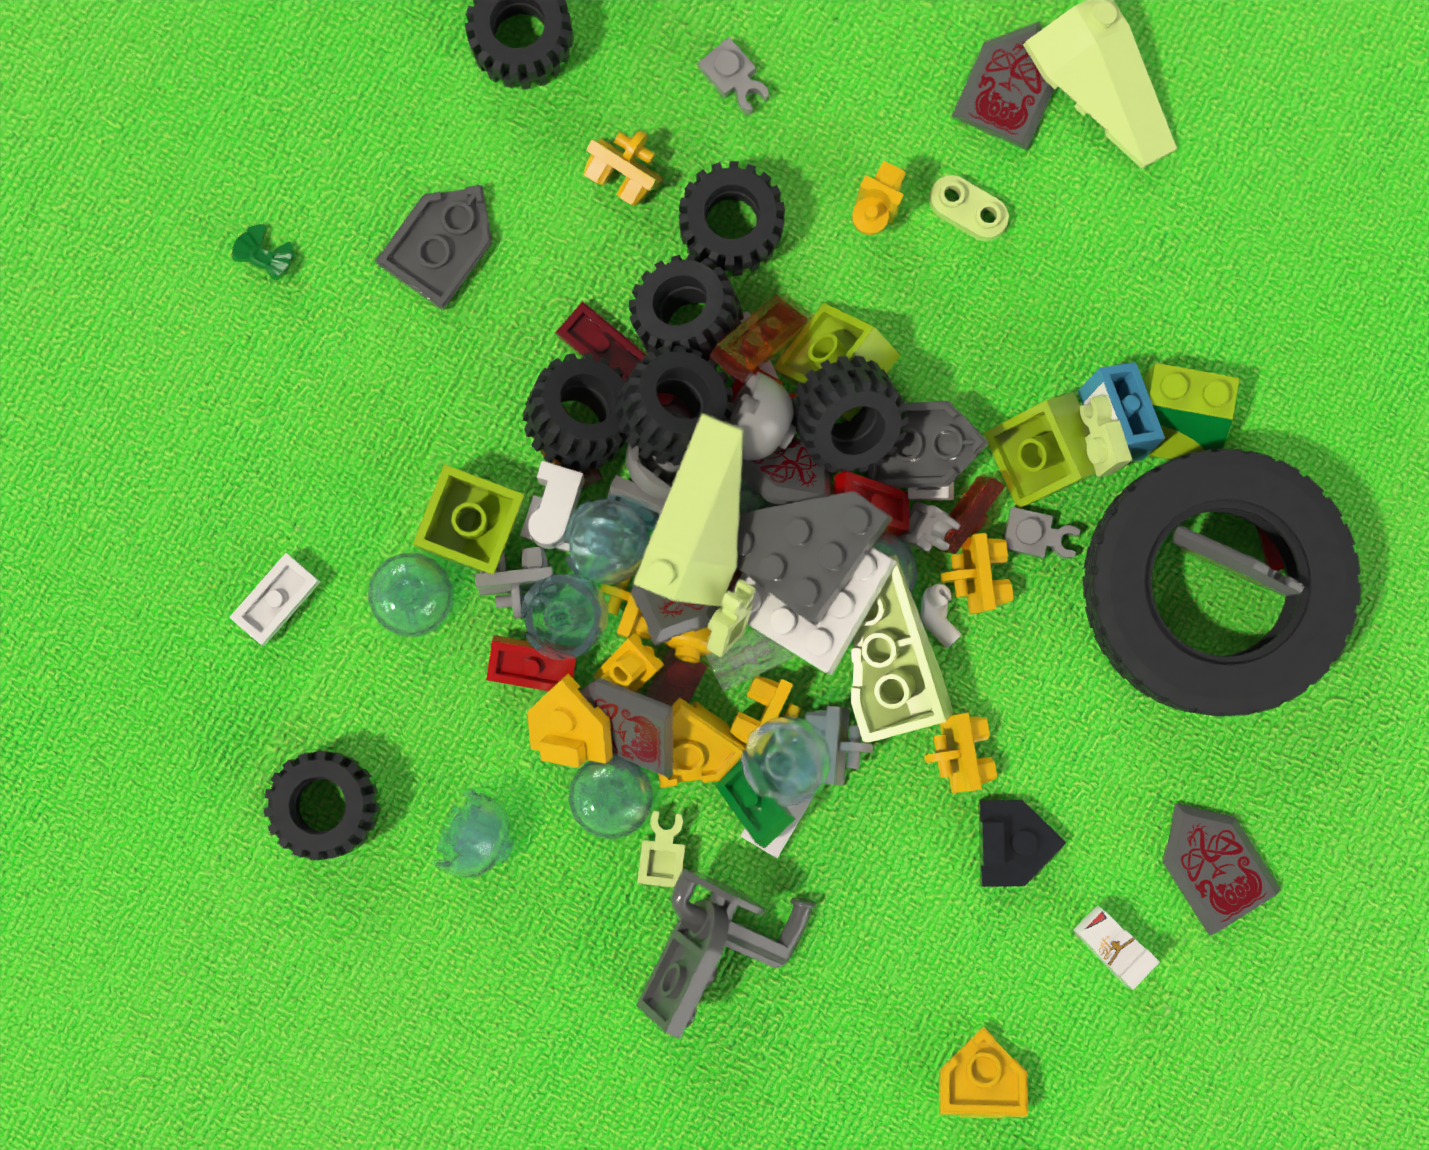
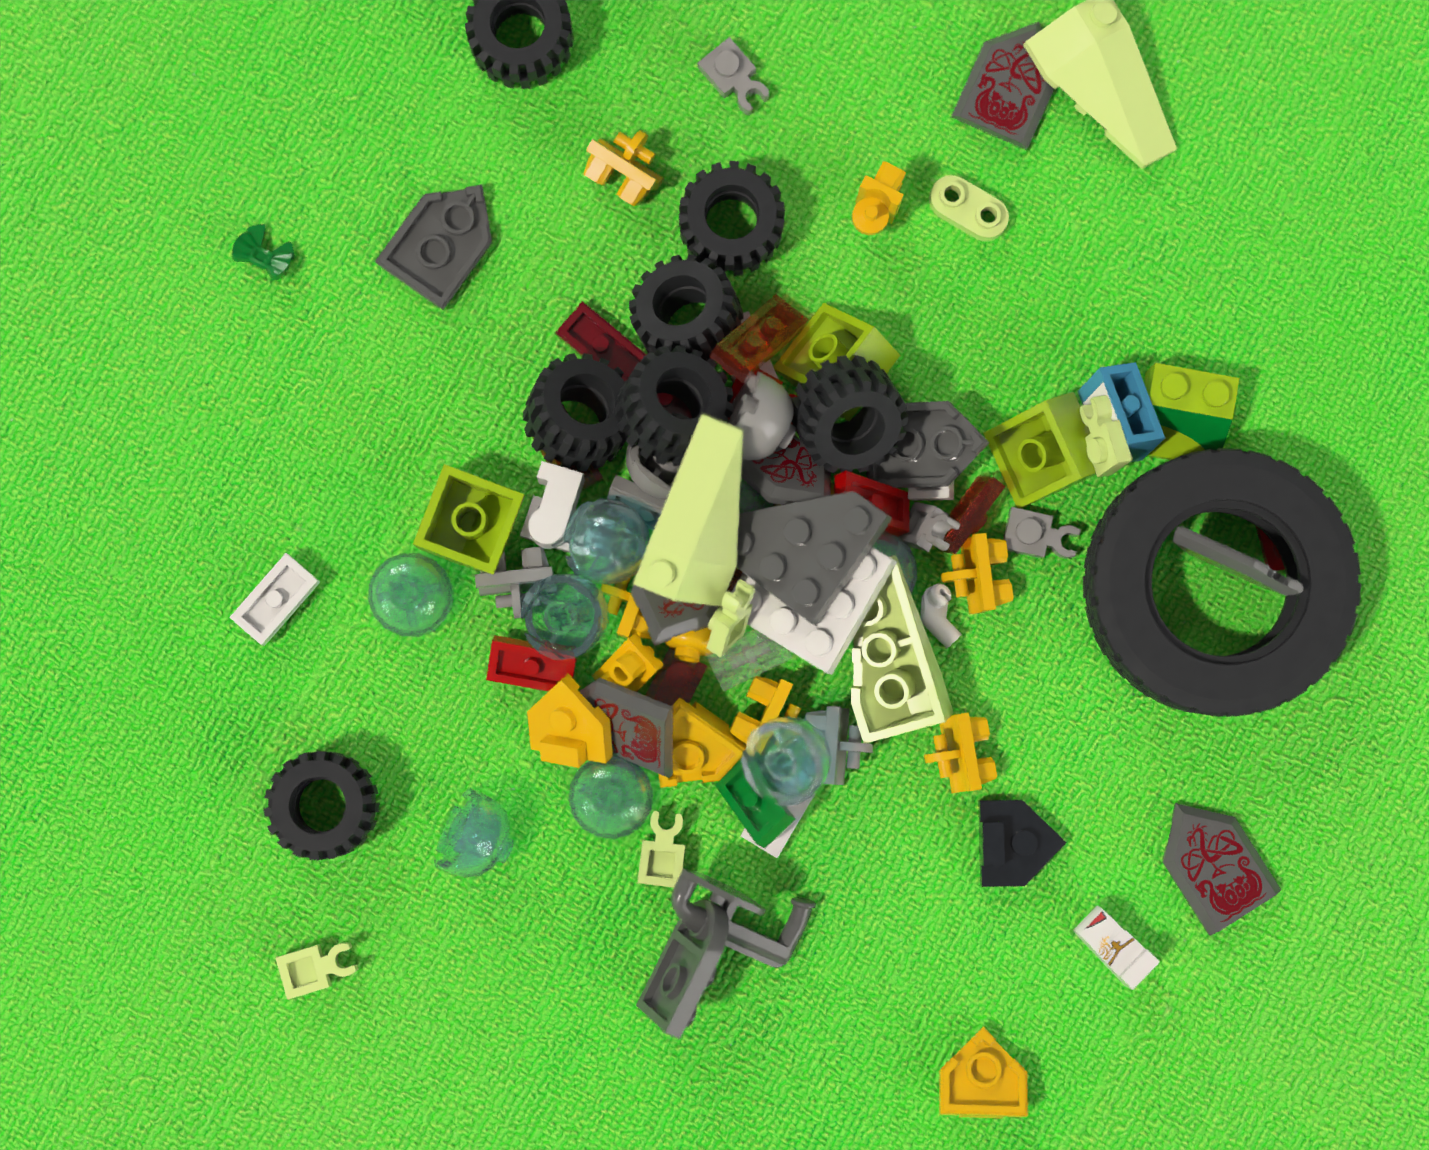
(310, 970): none -> yellowish green plate

